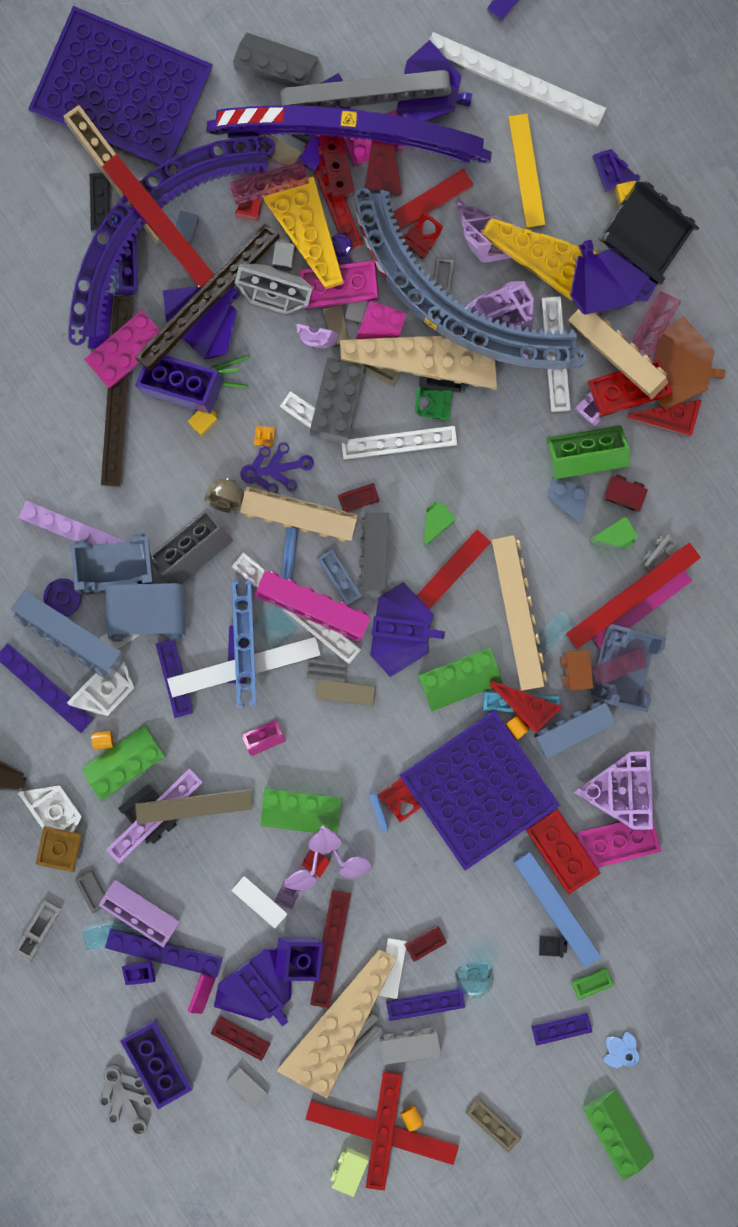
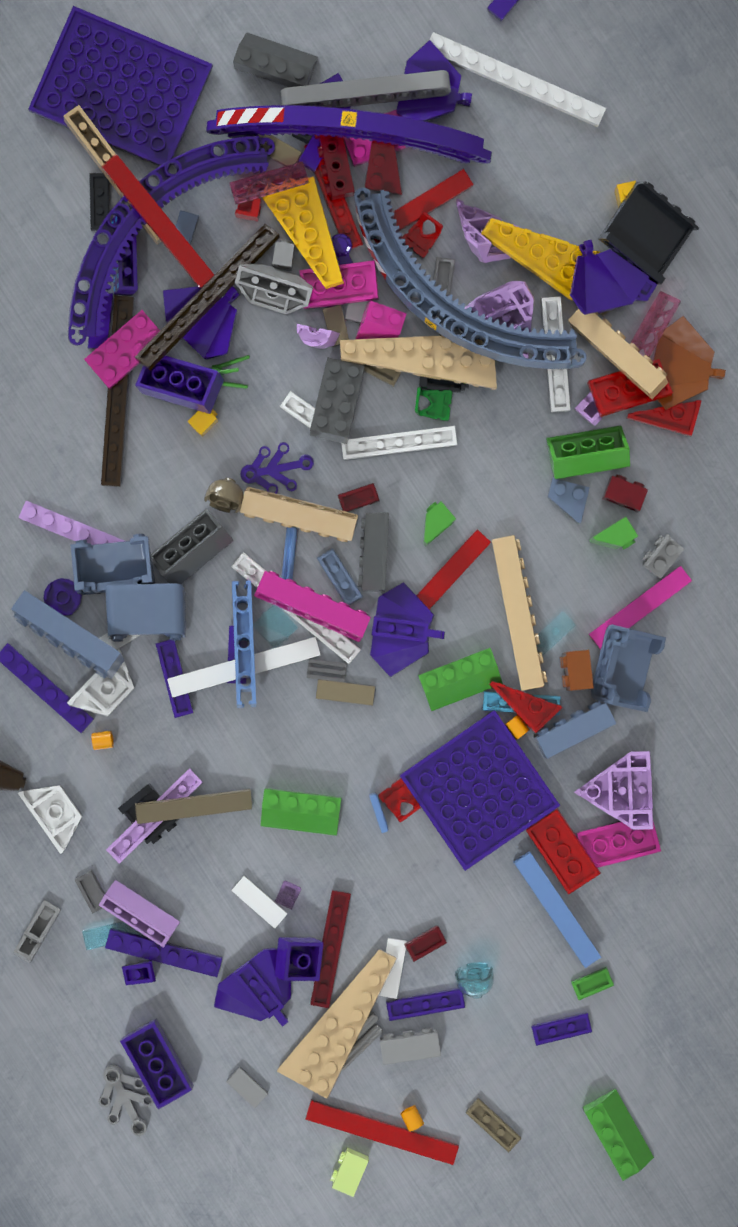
(58, 849): pearl gold tile -> none
(123, 762): bright green slope -> none
(201, 994): dark pink slope -> none
(240, 1038): dark red tile -> none
(263, 738): dark pink slope -> none
(264, 436): light orange tile -> none
(322, 862): red panel -> none
(324, 842): lavender plant -> none
(383, 1130): red tile -> none
(526, 171): yellow tile -> none
(552, 946): black bracket -> none
(613, 170): dark purple wing -> none
(619, 1049): light blue plate -> none
(620, 666): clear pink tile -> none
(633, 595): red tile -> none

